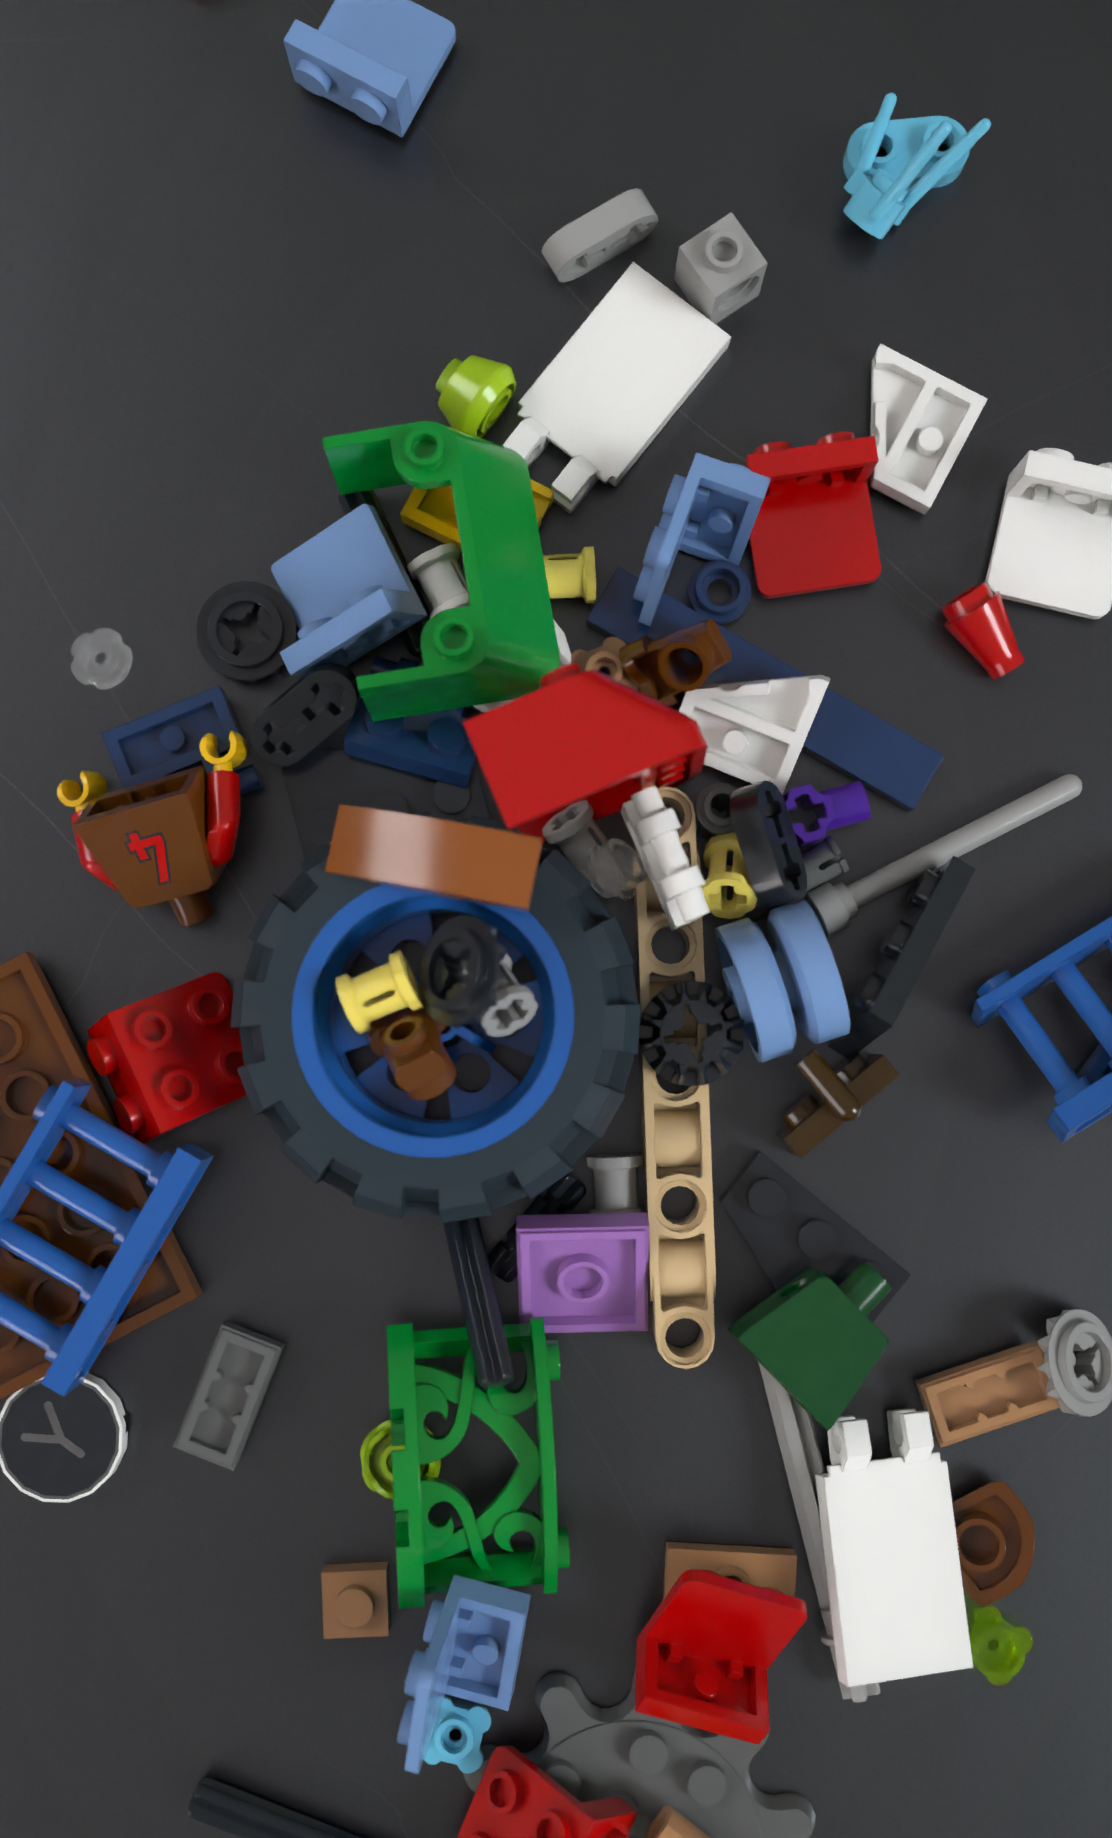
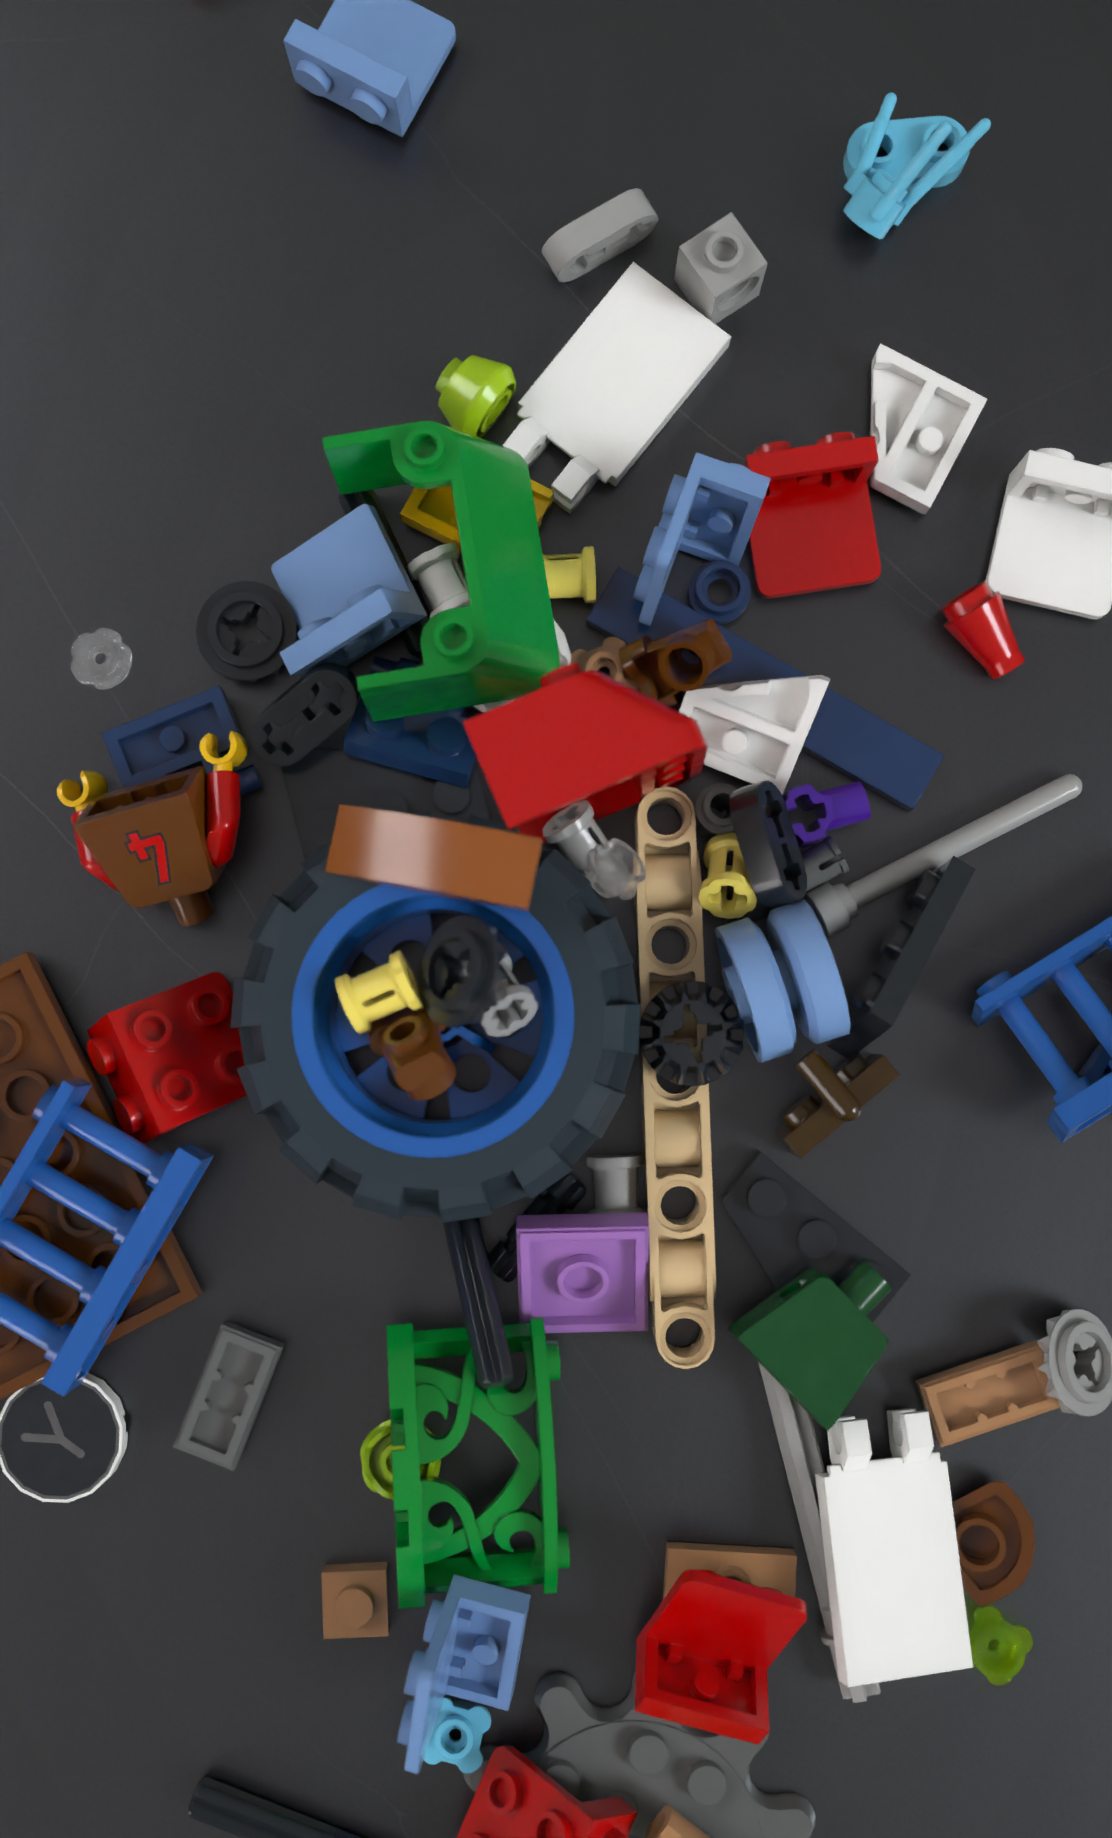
(665, 862): white plate -> none

